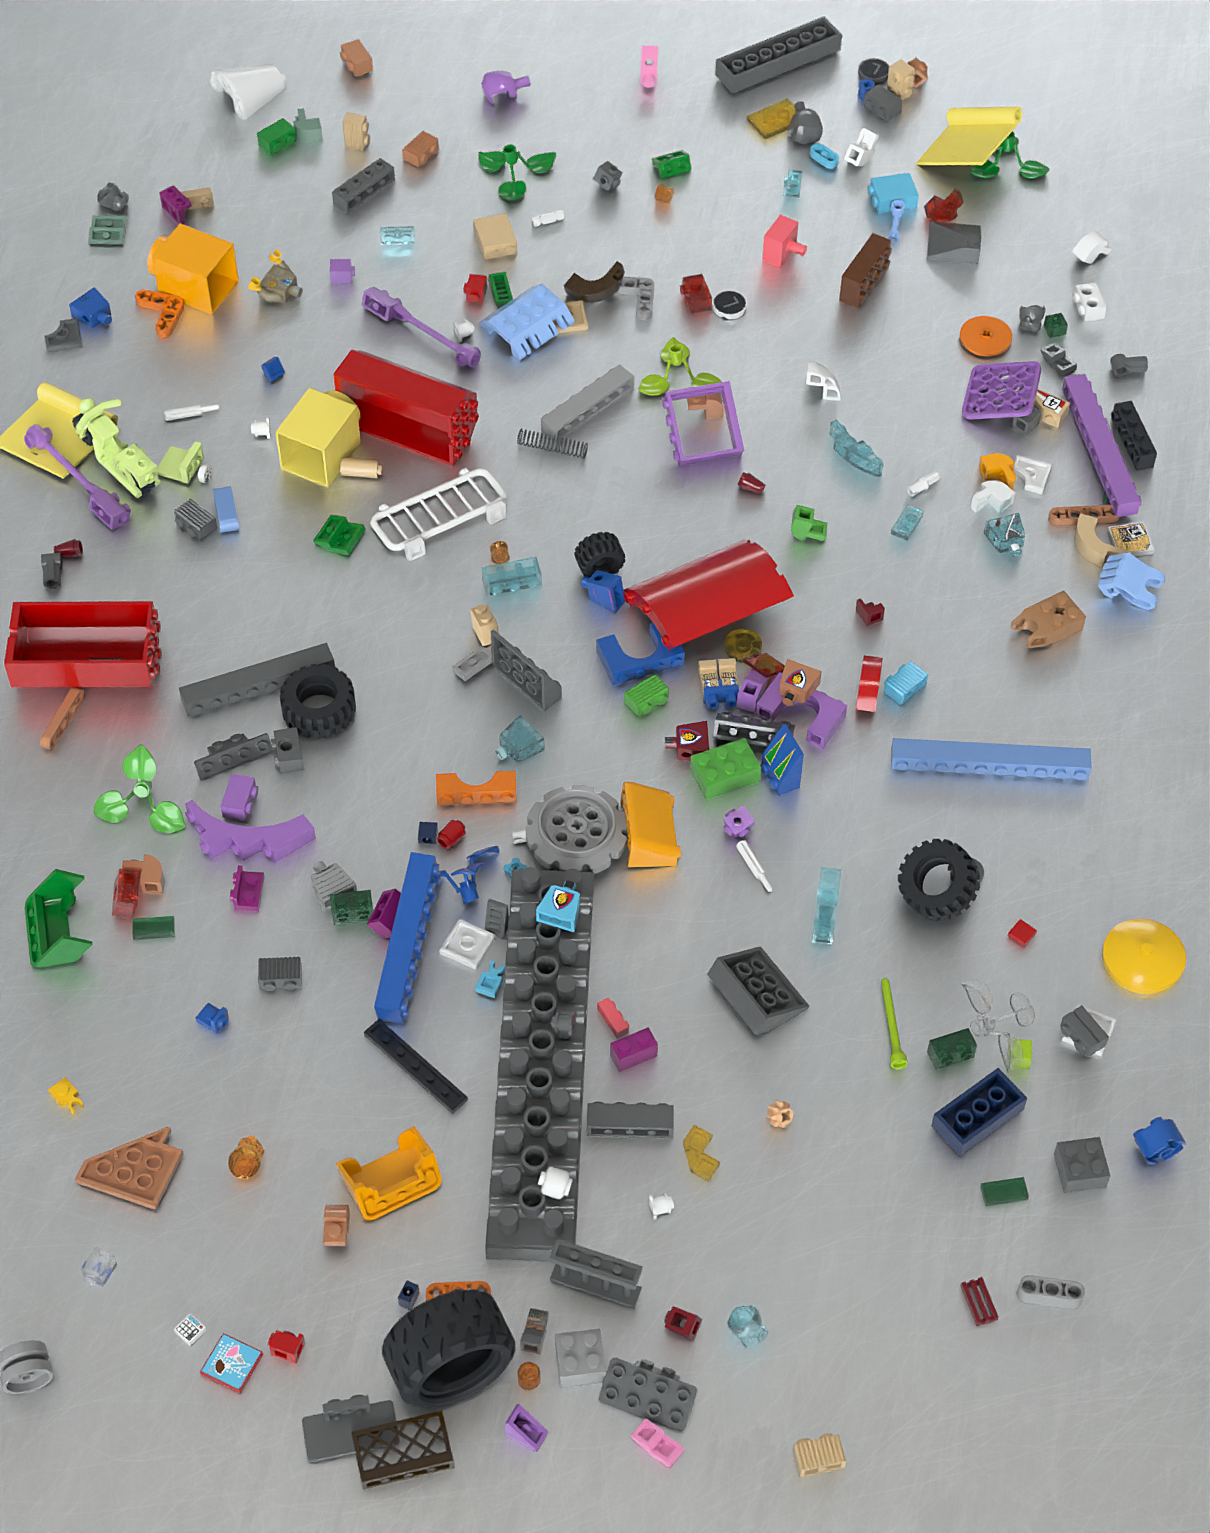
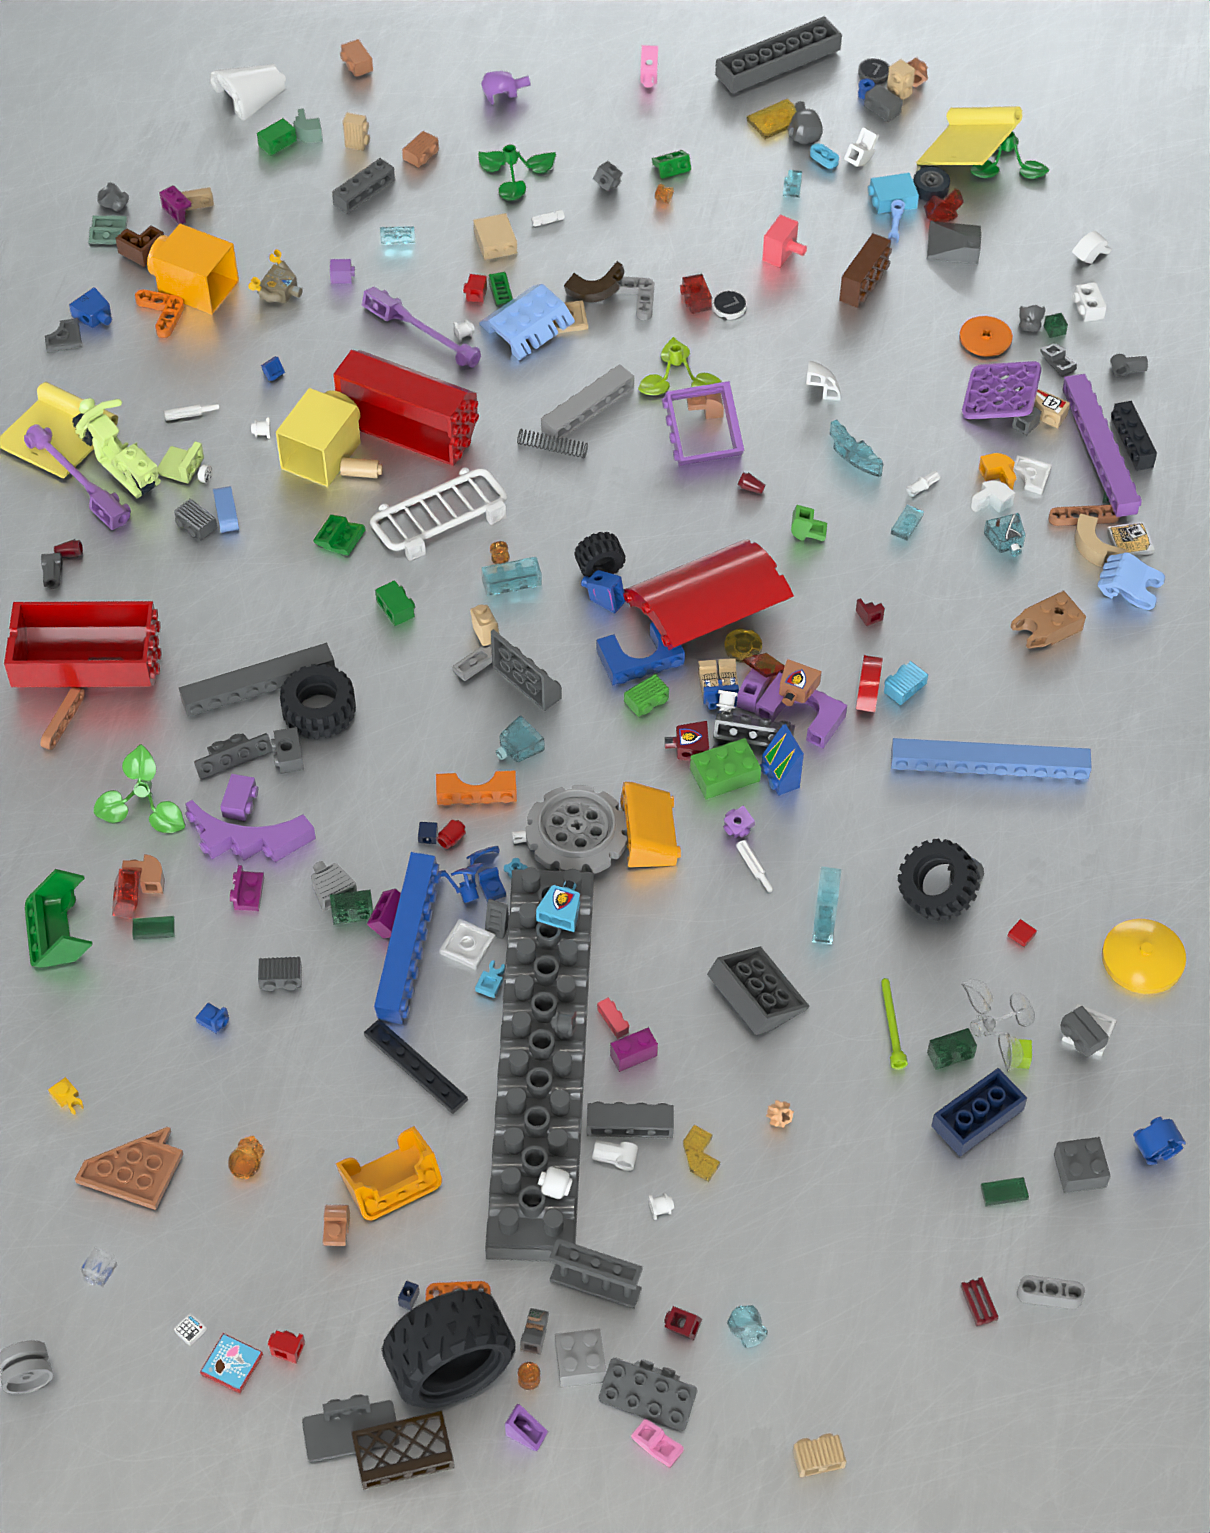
(137, 246): none -> reddish brown brick
(395, 603): none -> green brick
(491, 884): none -> blue bracket
(621, 1154): none -> white piece
(726, 700): none -> white brick
(931, 182): none -> black wheel

